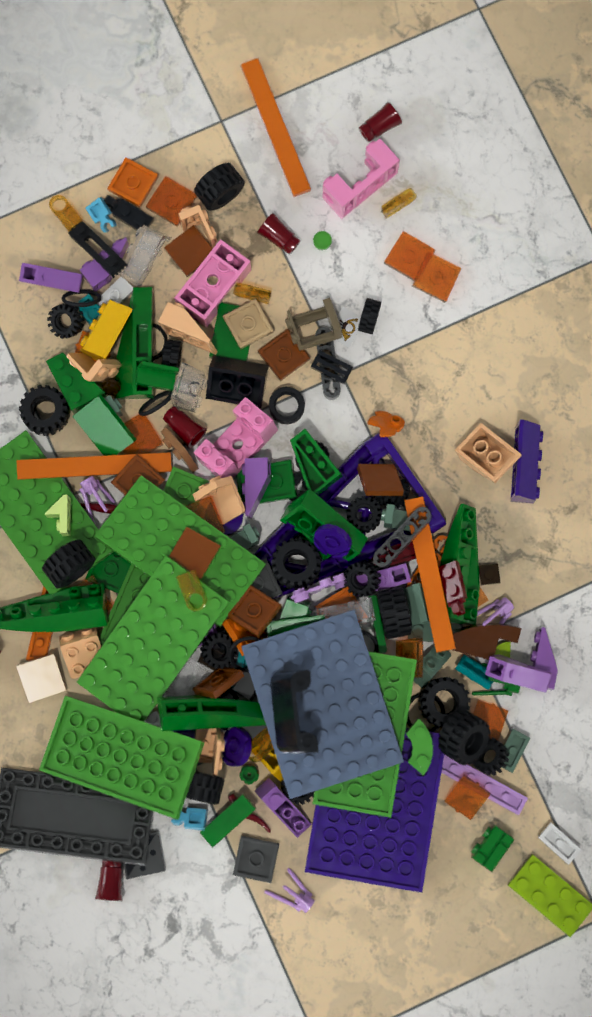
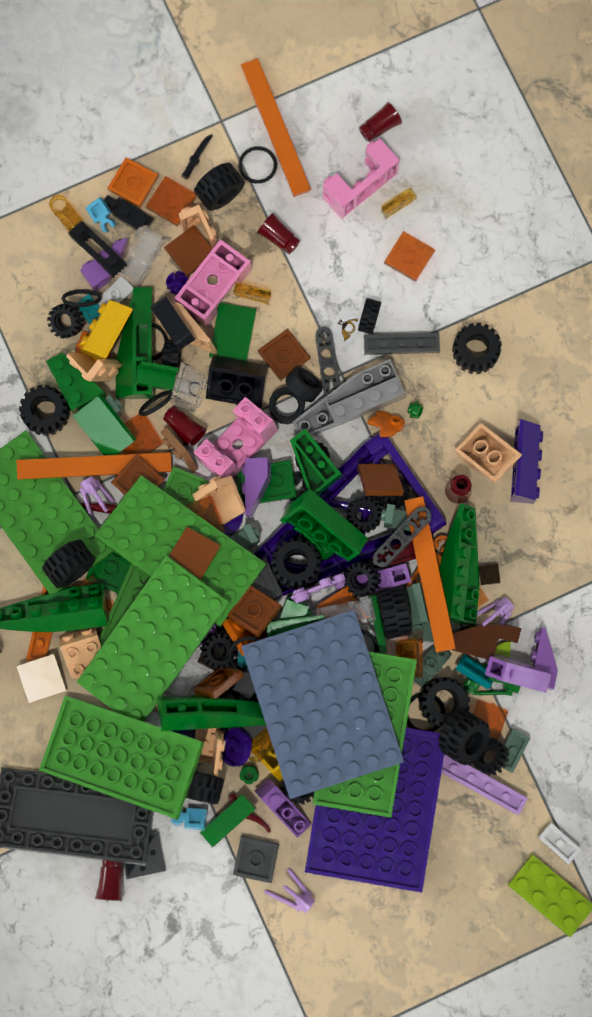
(50, 277): medium lavender slope -> none
(62, 510): yellowish green slope -> none
(111, 386): dark brown plate -> none
(172, 323): none -> black beam
(176, 281): none -> dark purple gear
(189, 585): clear yellow piece -> none
(194, 160): none -> black piece
(248, 324): tan tile -> none
(262, 180): none -> black tyre
(285, 711): black windscreen -> none
(297, 321): dark tan panel -> none
(303, 384): none -> black tyre
(322, 240): bright green piece -> none
(332, 540): dark purple tile -> none
(334, 360): black tile -> none
(353, 399): none -> light grey wedge
(401, 343): none -> dark grey plate
(415, 410): none -> green plate
(421, 746): bright green brick -> none
(436, 277): clear orange tile -> none
(453, 587): dark red hinge -> none
(458, 495): none -> dark red plant
(467, 797): clear orange piece -> none
(471, 686): none -> green plate
(480, 333): none -> black tyre
(492, 847): green brick -> none

